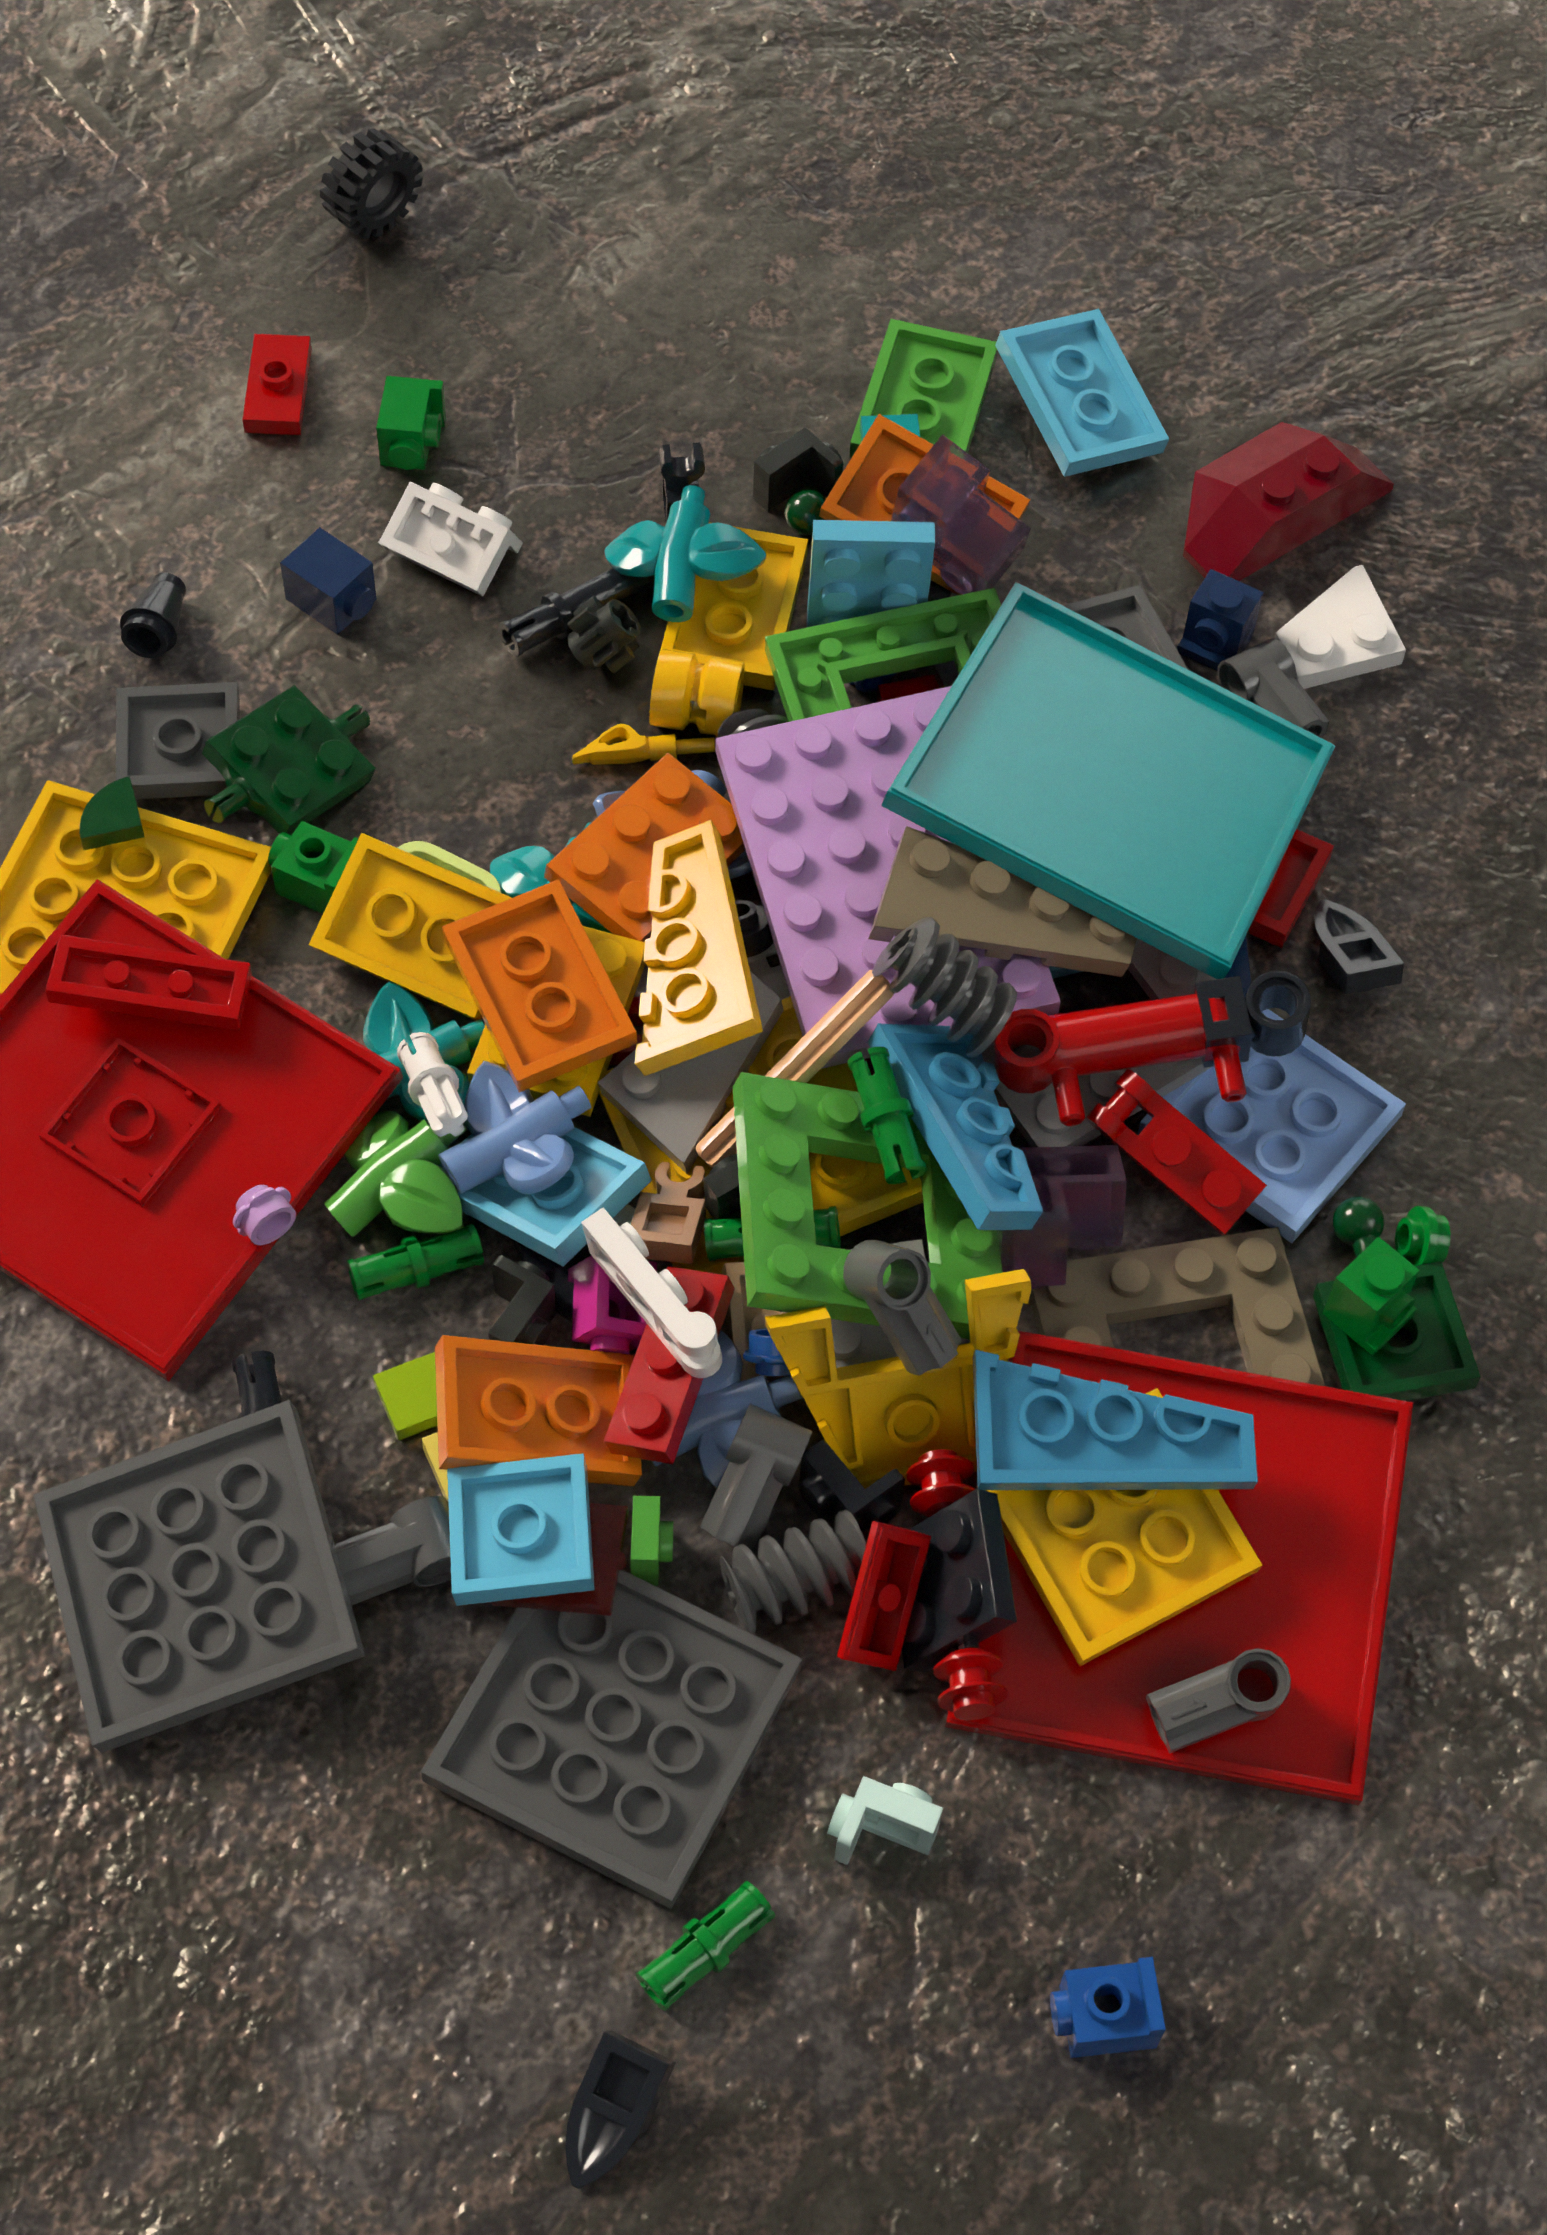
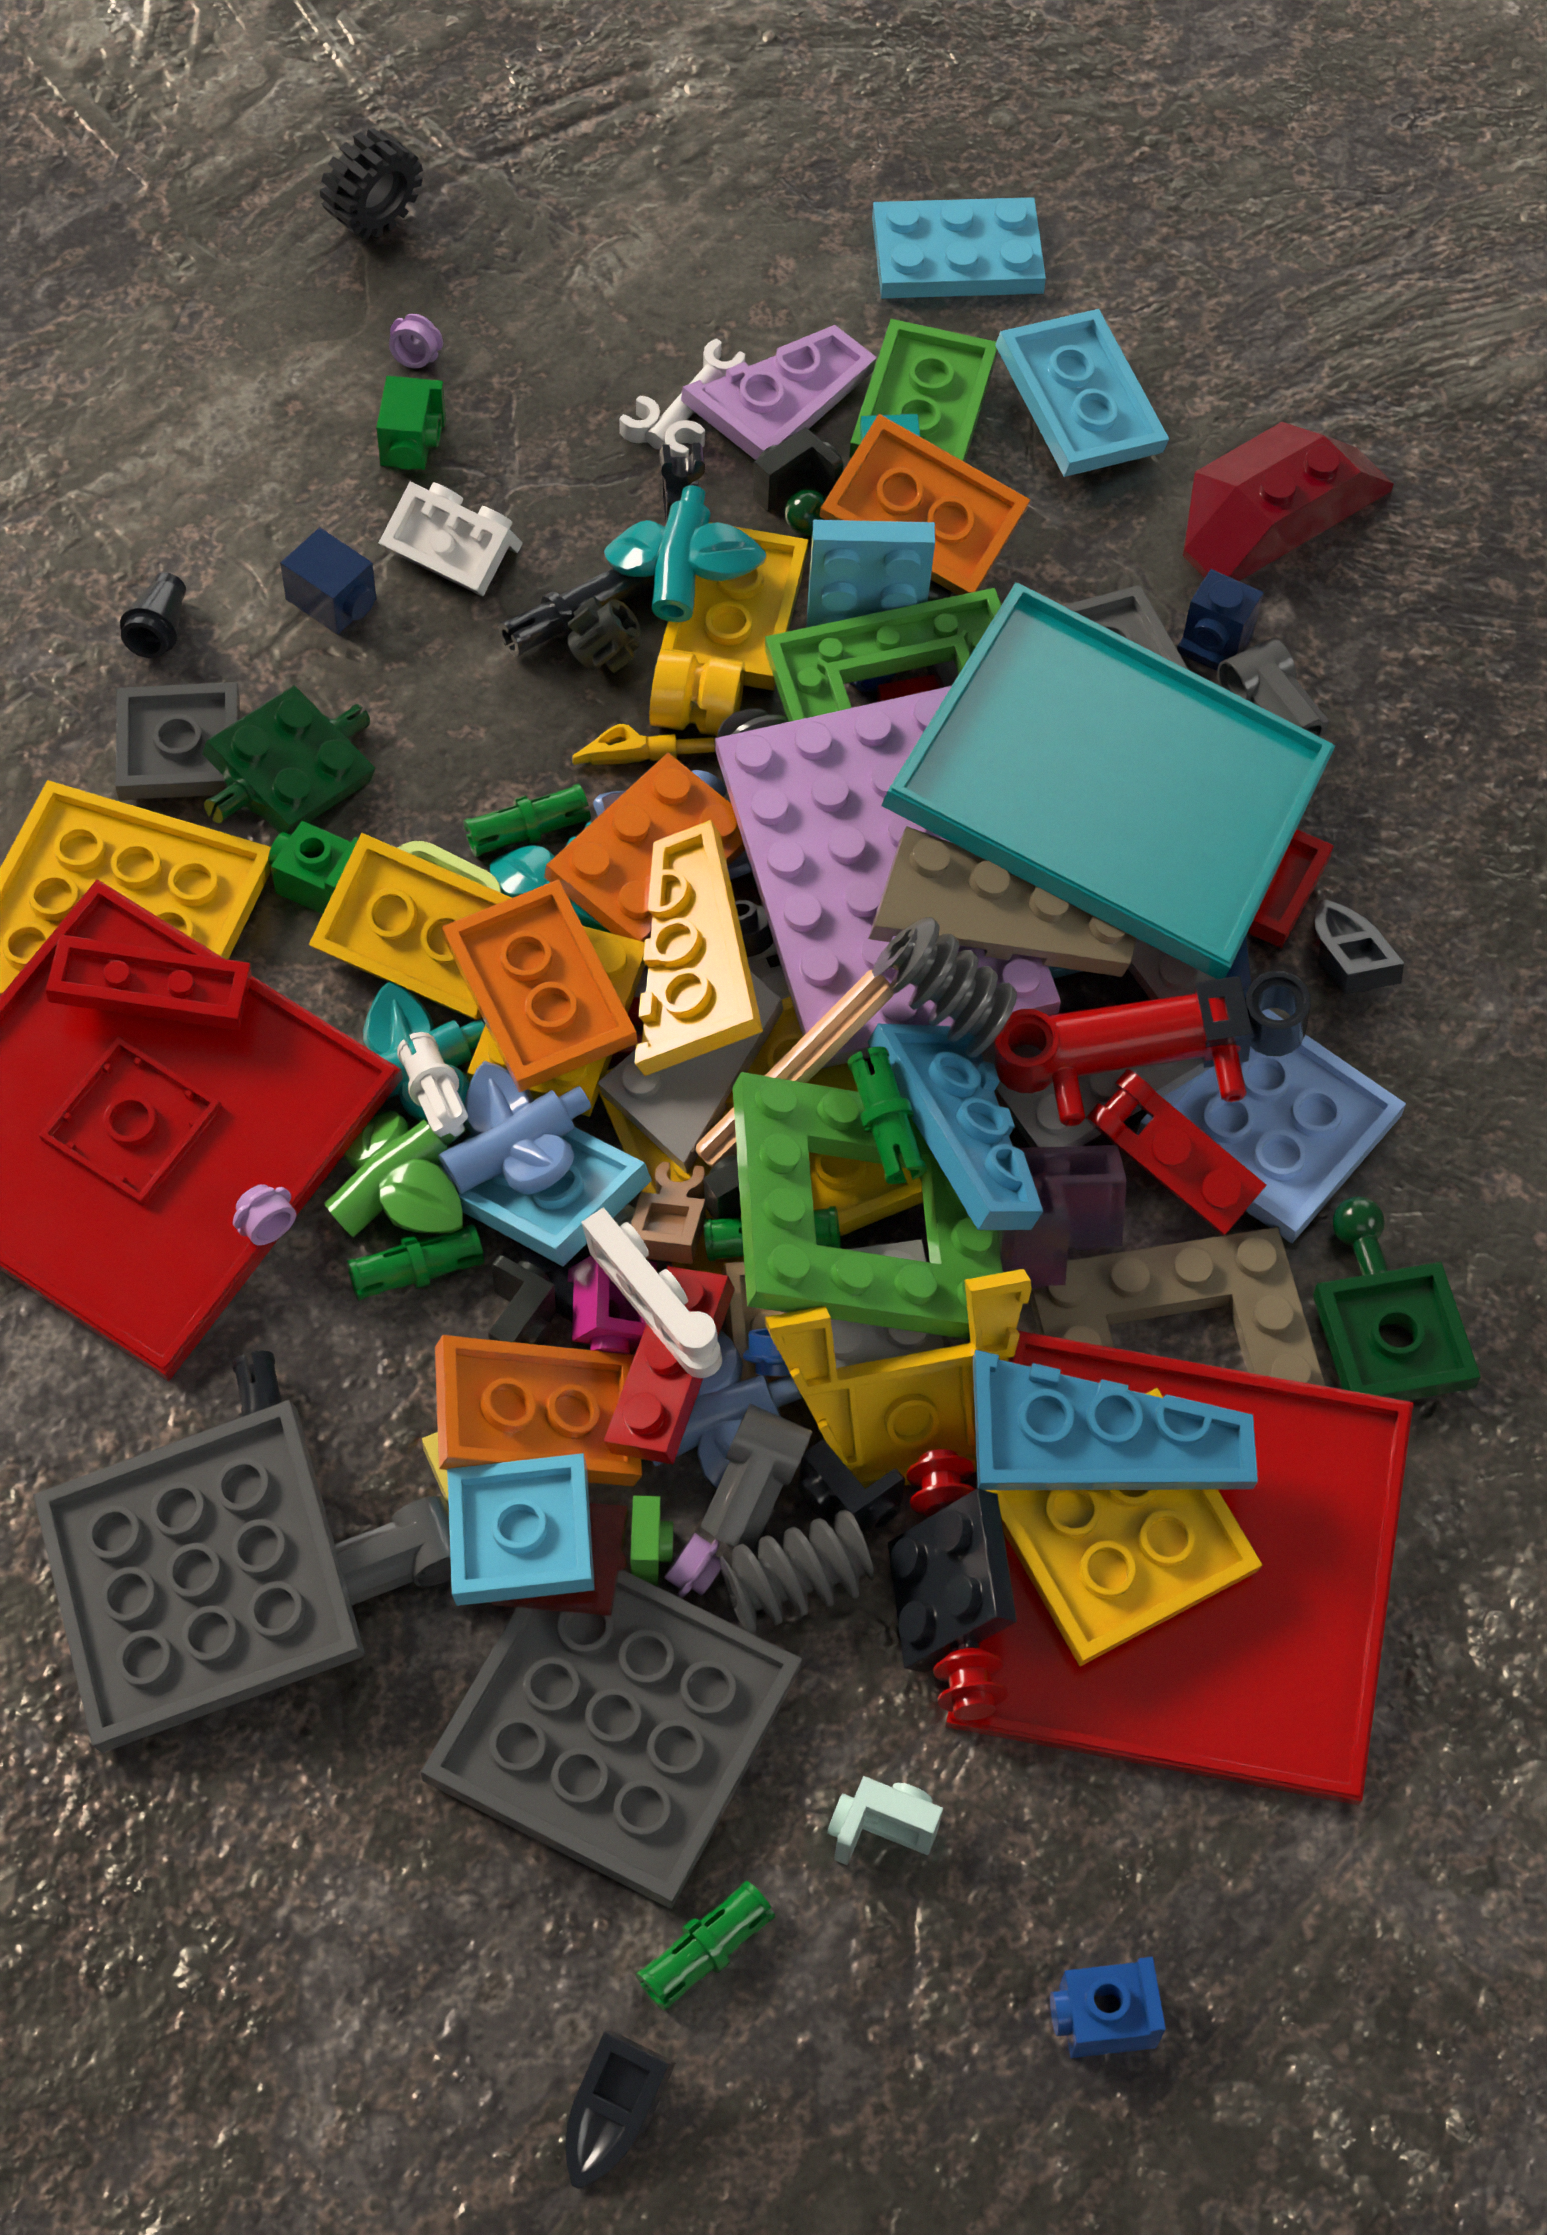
(111, 816): dark green tile -> none
(277, 384): red plate -> none
(409, 1395): lime tile -> none
(410, 350): none -> lavender plate
(527, 820): none -> green pin
(673, 424): none -> white bar
(694, 1566): none -> lavender plate
(782, 393): none -> lavender wing
(884, 1596): red slope -> none
(904, 1305): dark grey piece -> none
(958, 248): none -> medium azure plate
(972, 532): brick -> none
(1213, 1701): dark grey piece -> none
(1342, 633): white wing -> none
(1373, 1296): green brick -> none
(1423, 1236): green plate -> none

